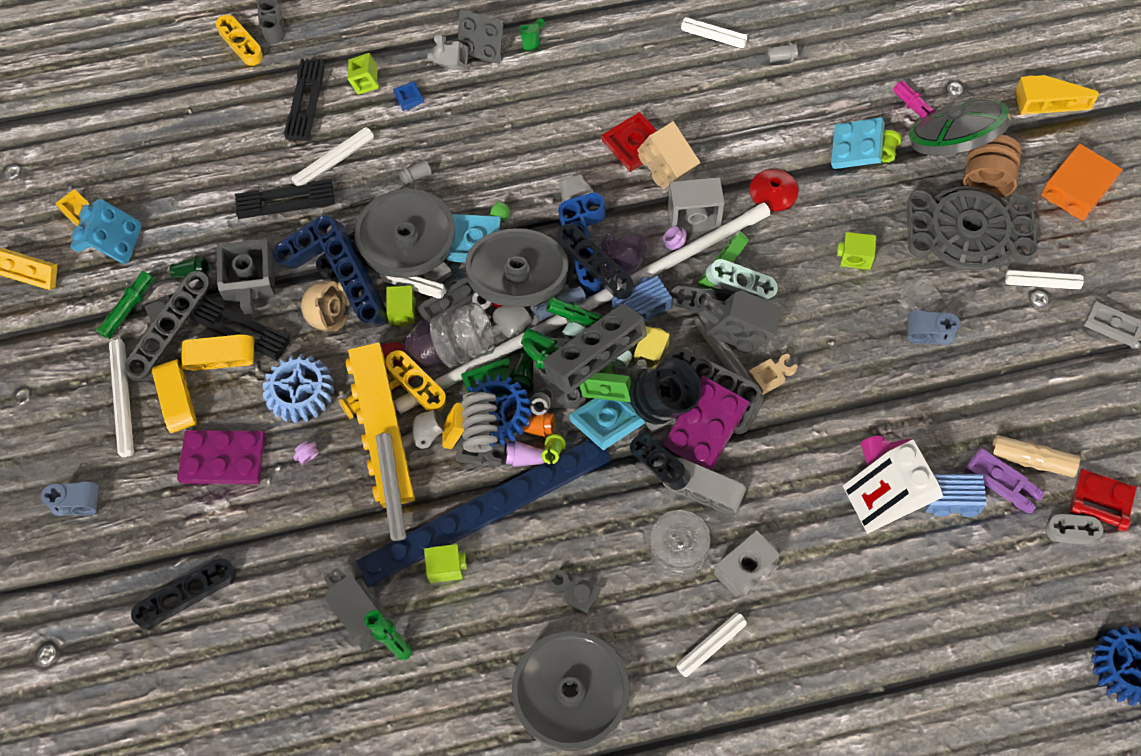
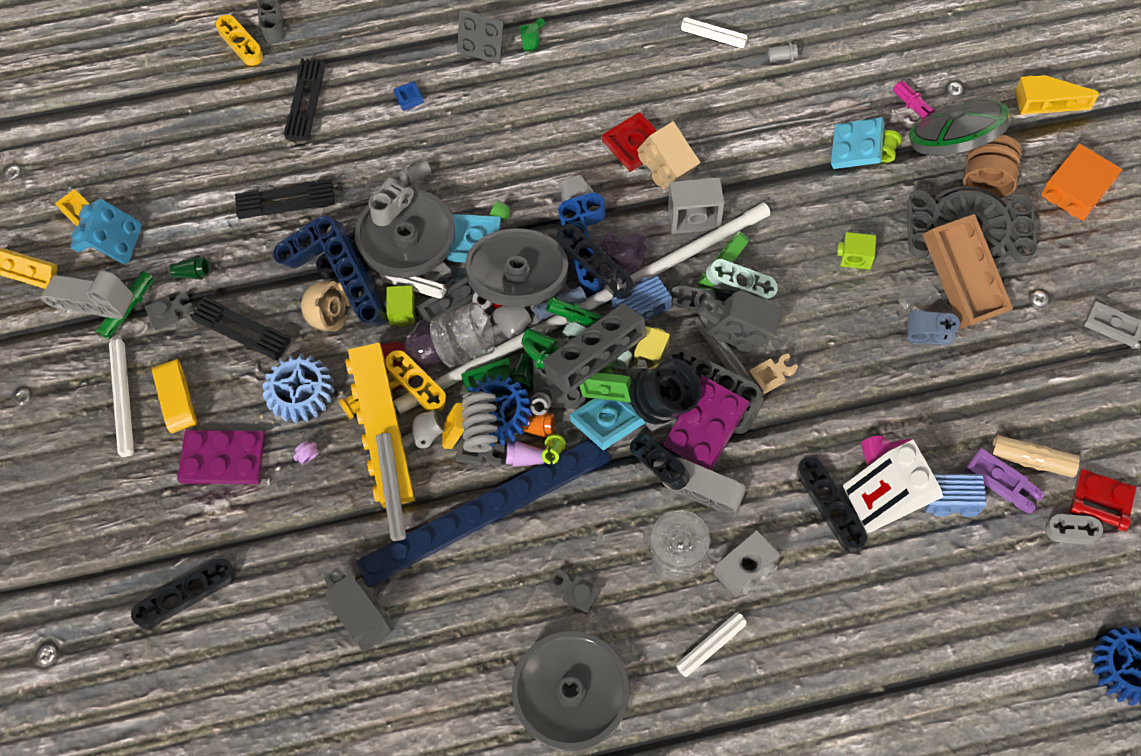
(71, 498): sand blue piece -> none
(101, 297): none -> light grey beam
(169, 313): dark grey beam -> none
(217, 352): yellow beam -> none
(245, 272): dark grey hinge -> none
(333, 157): white axle -> none
(363, 73): lime brick -> none
(379, 632): green pin -> none
(389, 202): none -> light grey piece
(444, 563): lime brick -> none
(449, 55): light grey piece -> none
(674, 237): lavender plate -> none
(778, 197): red dish -> none
(835, 502): none -> black beam
(967, 271): none -> medium nougat slope
(1044, 279): white axle -> none

